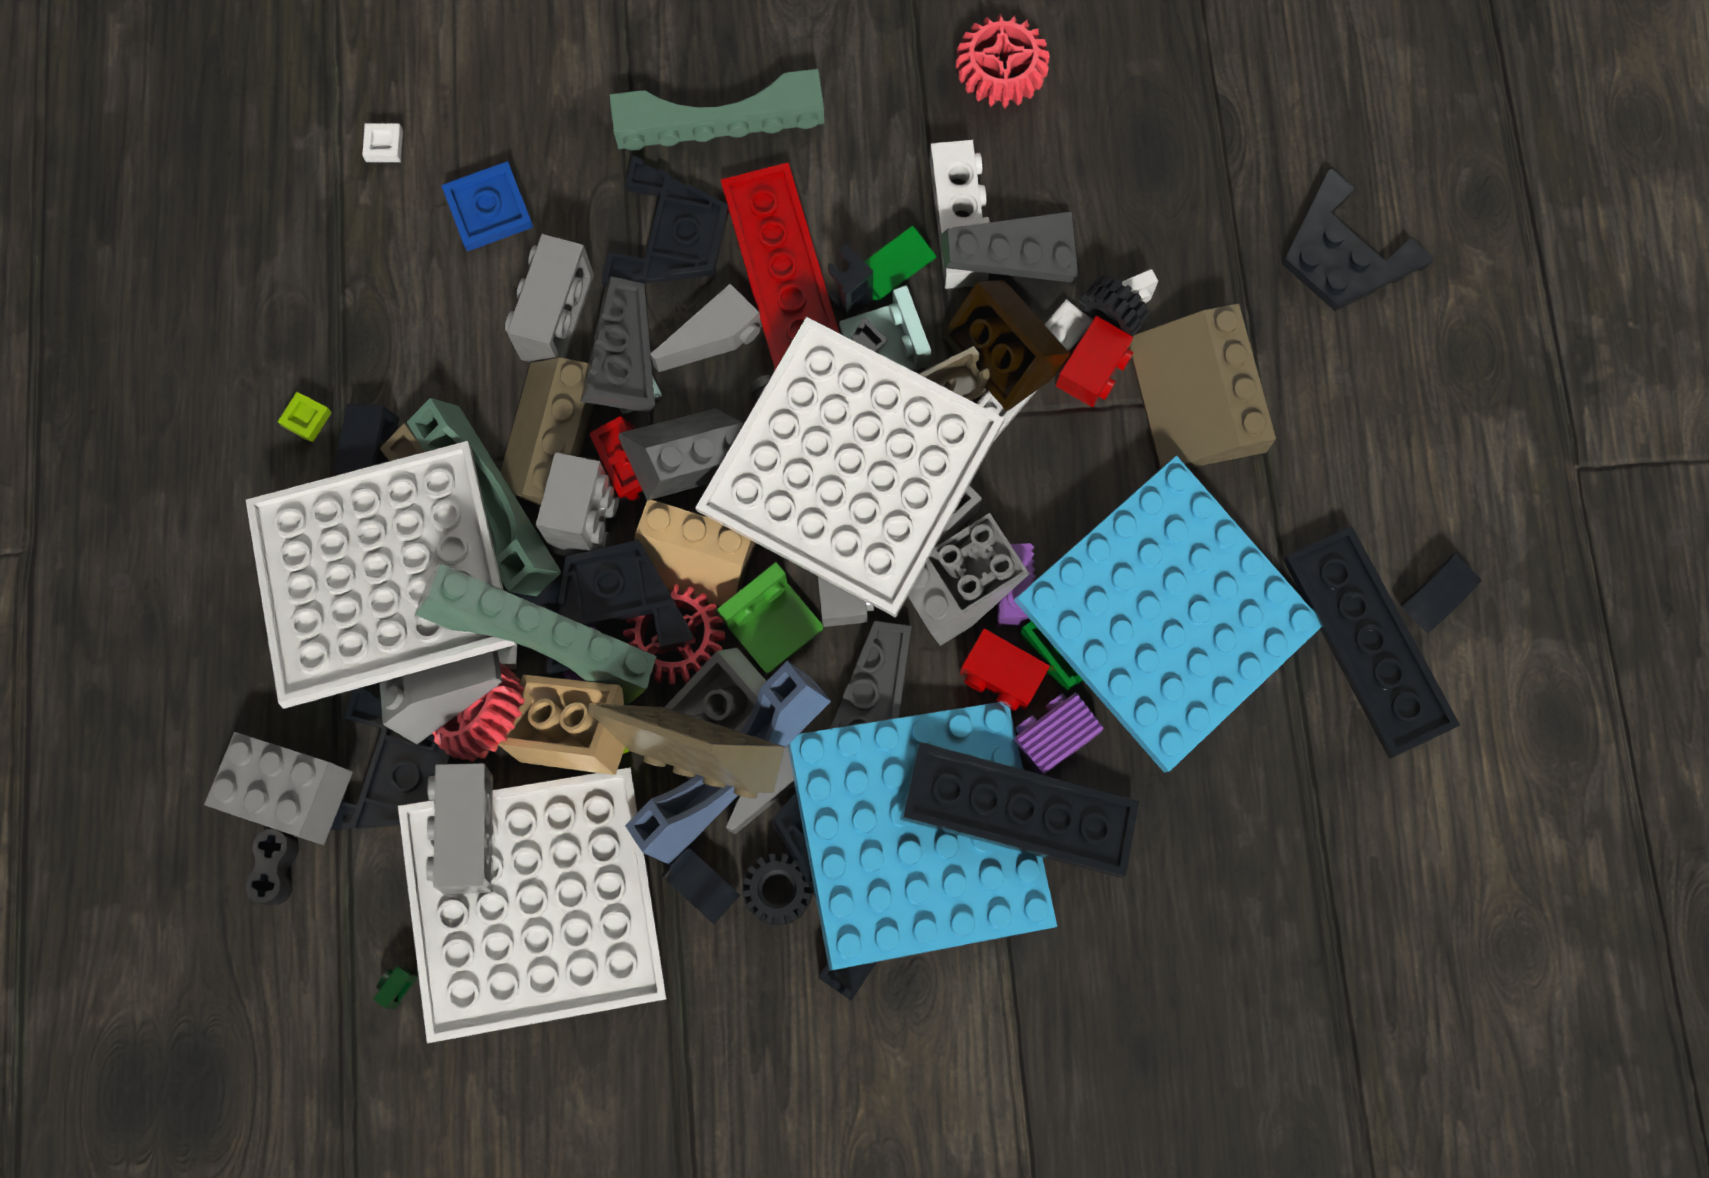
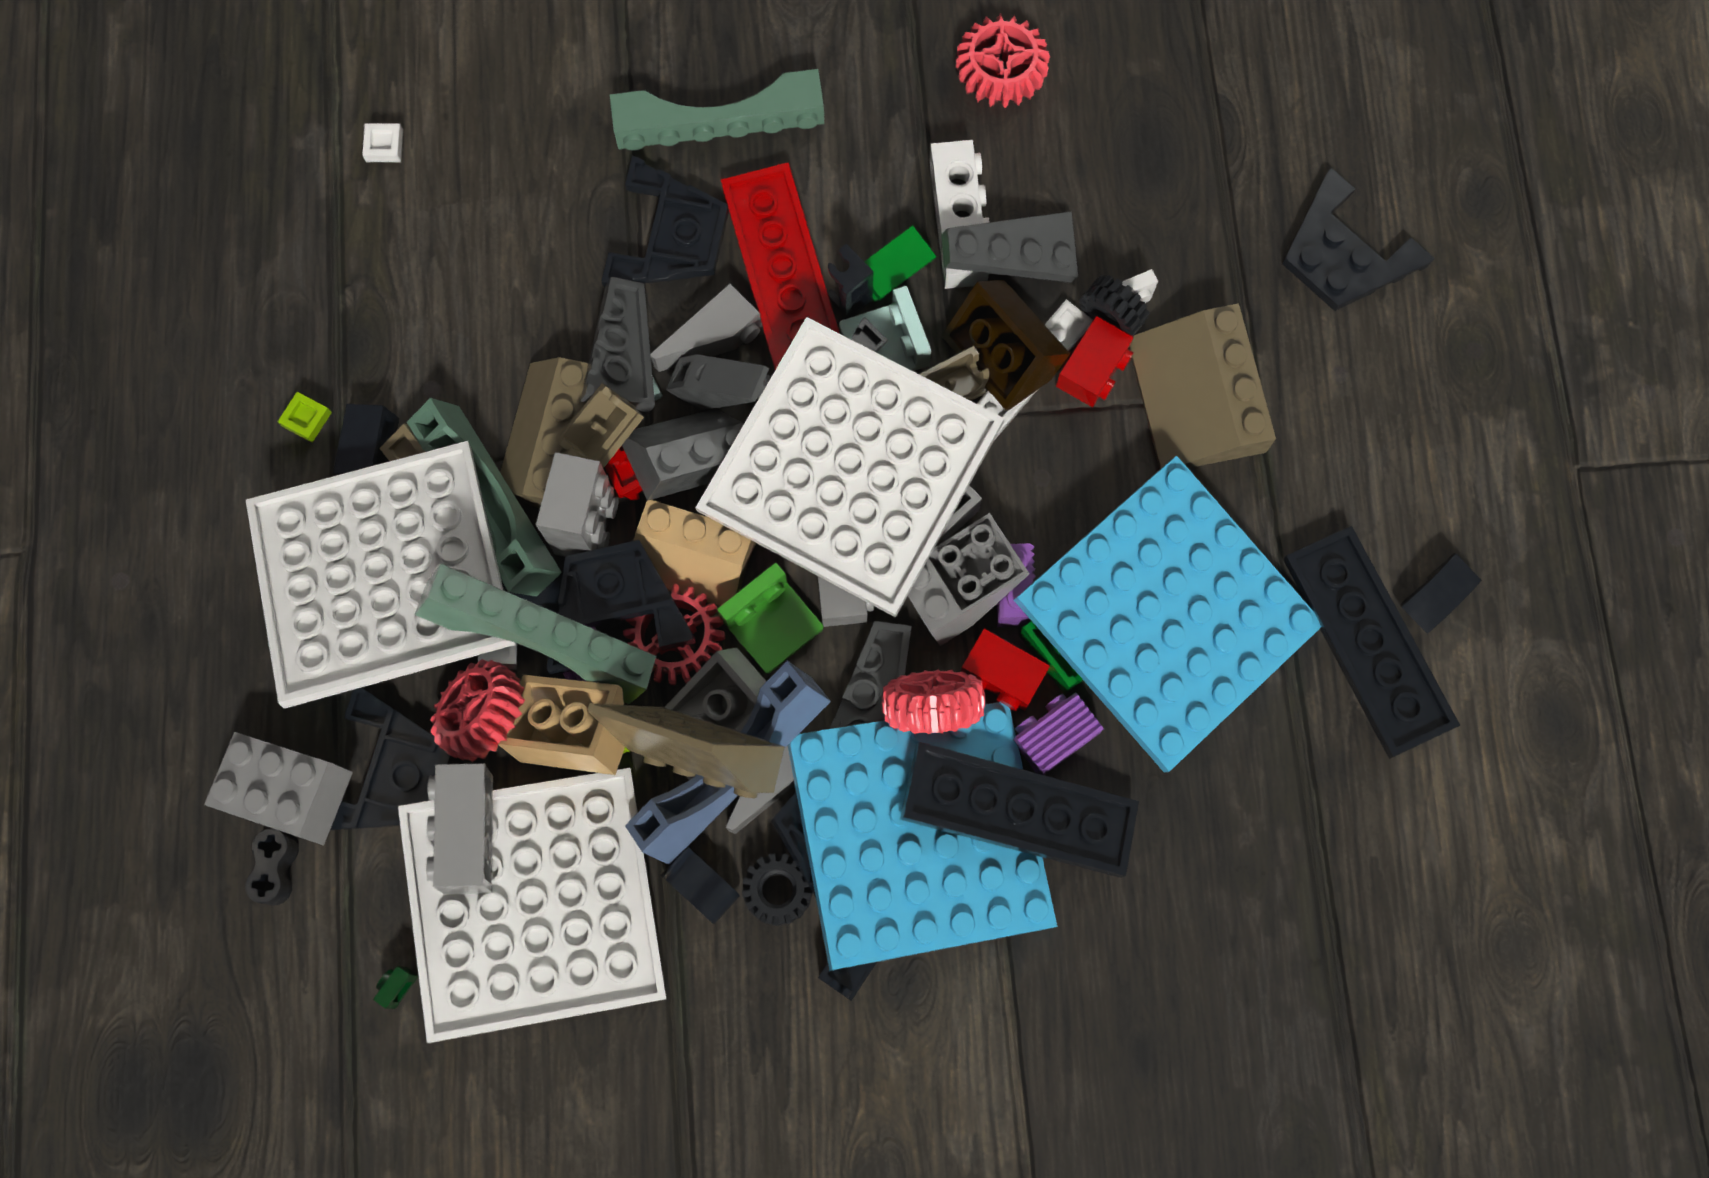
(432, 697): light grey slope -> none
(487, 206): blue plate -> none
(550, 299): light grey brick -> none
(600, 426): none -> dark tan hinge
(716, 382): none -> dark grey slope
(933, 701): none -> coral gear

